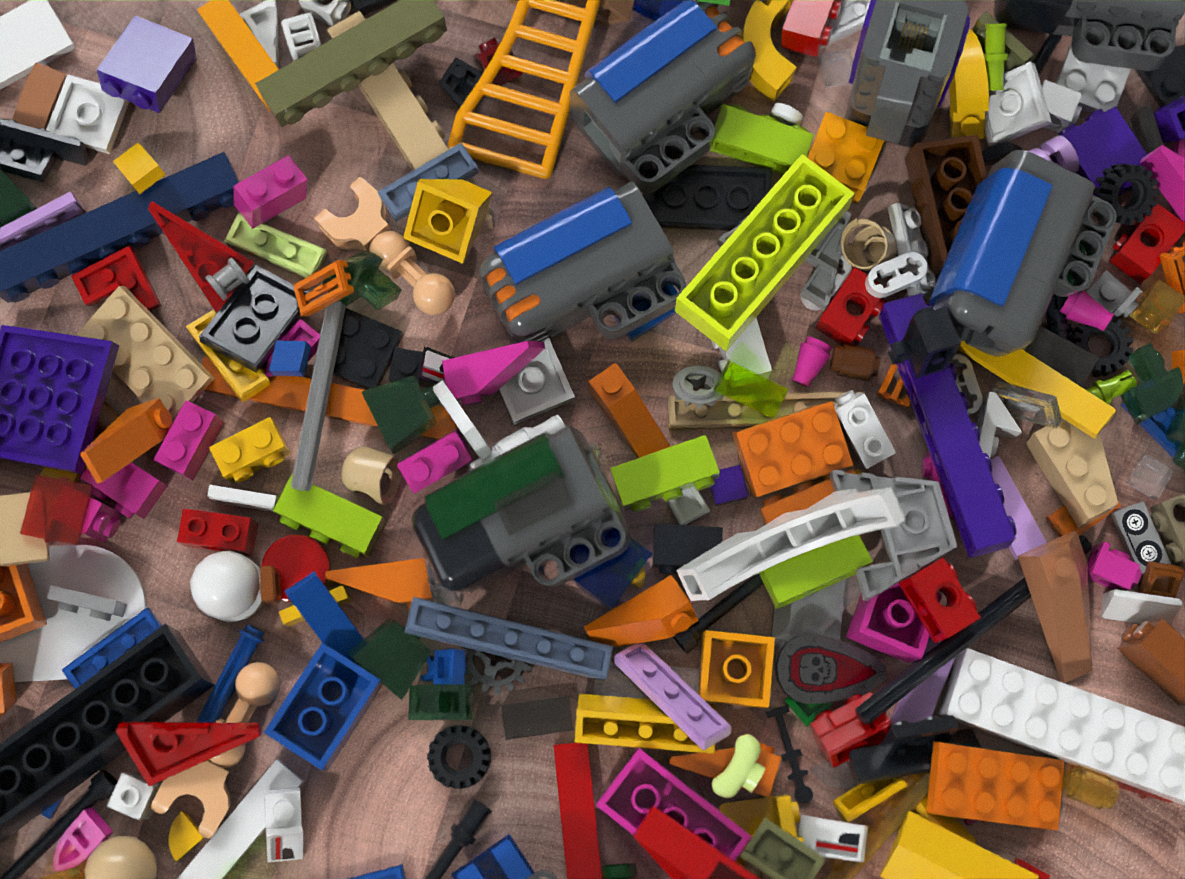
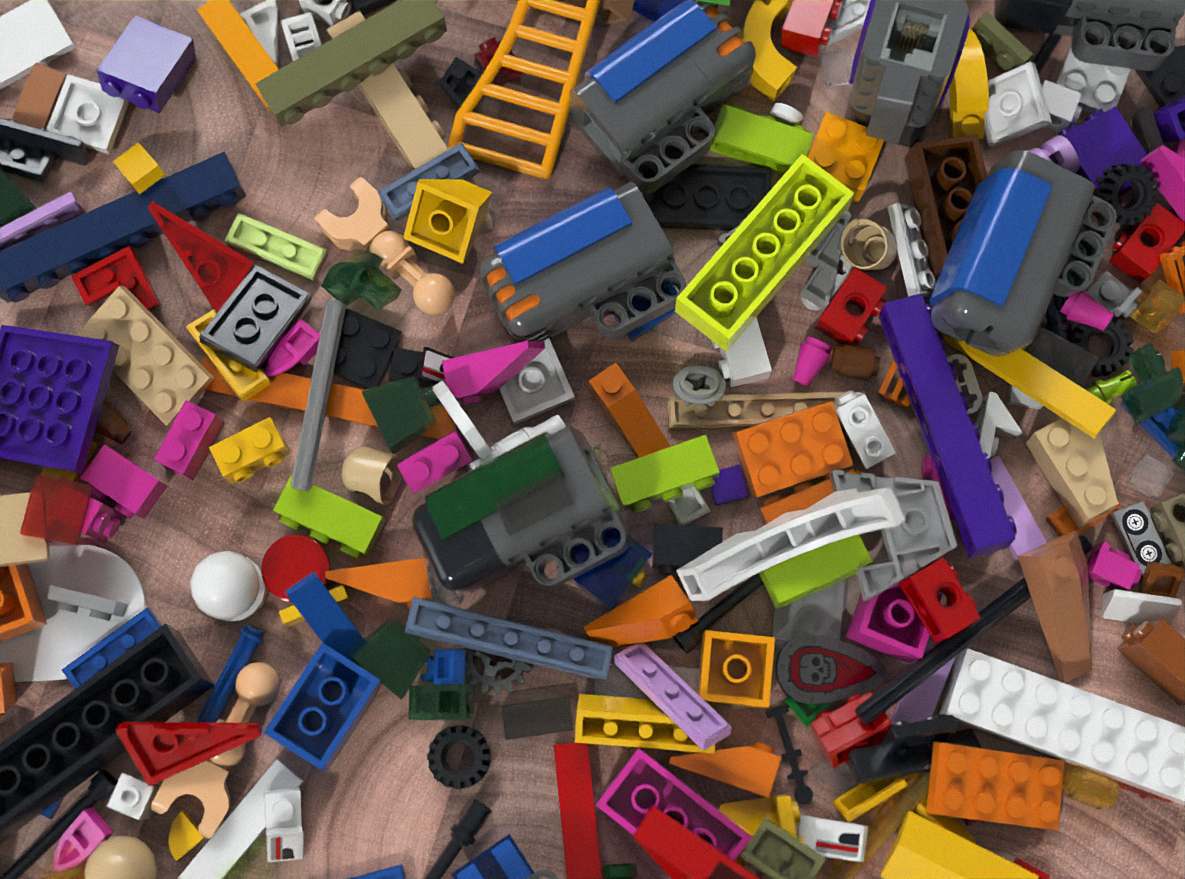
(127, 439): orange slope -> none
(217, 532): red brick -> none
(227, 279): light grey bush -> none
(242, 498): white tile -> none
(270, 191): dark pink brick -> none
(270, 585): dark orange tile -> none
(289, 358): blue tile -> none
(342, 291): orange tile -> none
(742, 769): yellowish green piece -> none
(750, 389): clear neon green tile -> none
(893, 268): white beam -> none
(928, 342): black brick -> none
(995, 55): lime pin -> none
(998, 152): black tile -> none
(1029, 404): clear tile -> none

